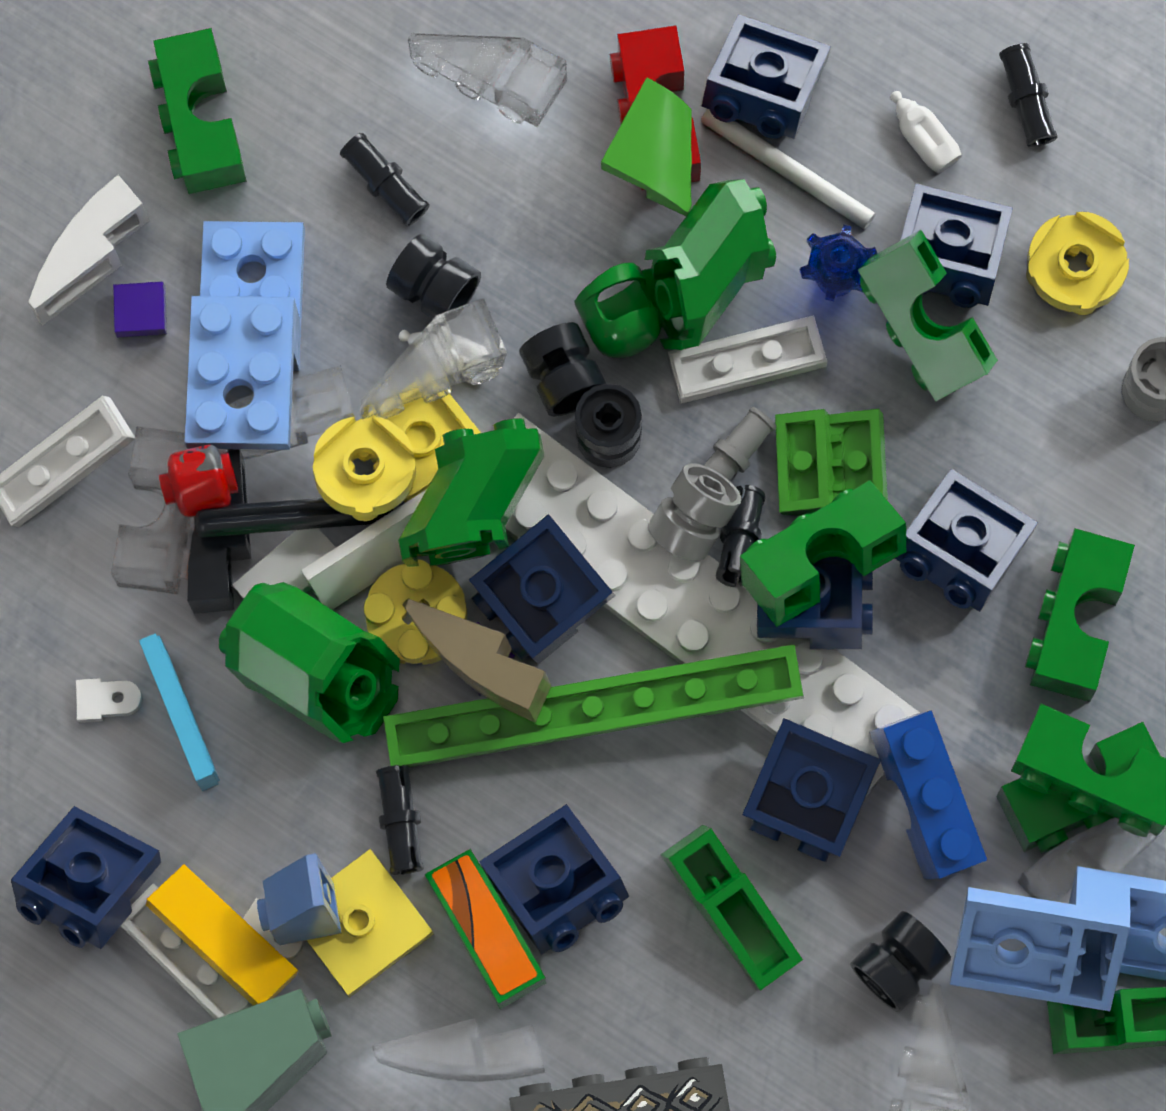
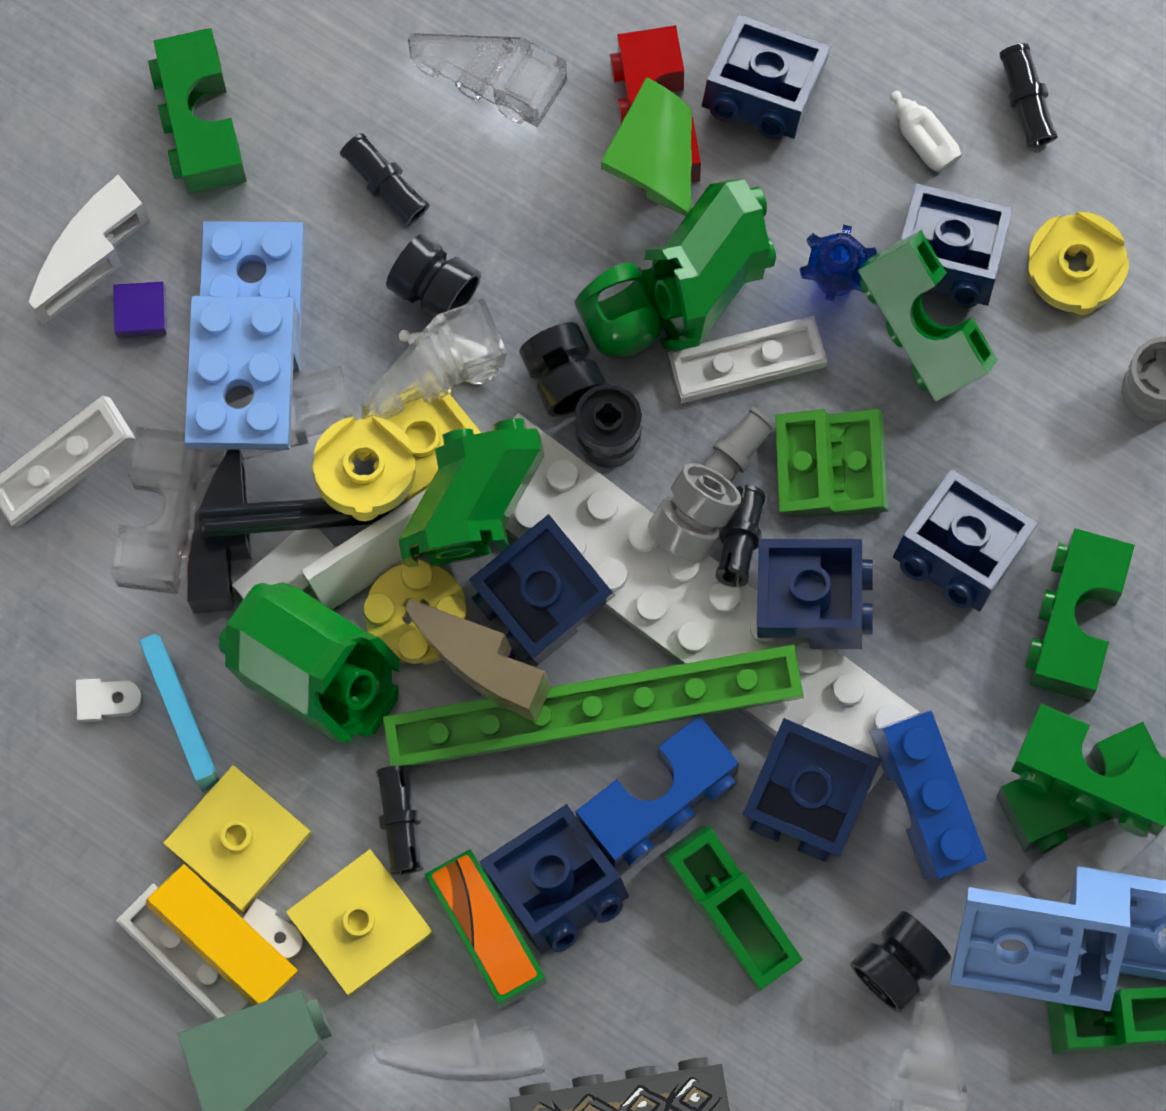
(83, 878): dark blue plate -> none
(198, 480): red head -> none
(237, 838): none -> light yellow plate
(299, 902): medium blue slope -> none
(627, 825): none -> blue arch
(791, 170): white bar -> none
(853, 526): green arch -> none

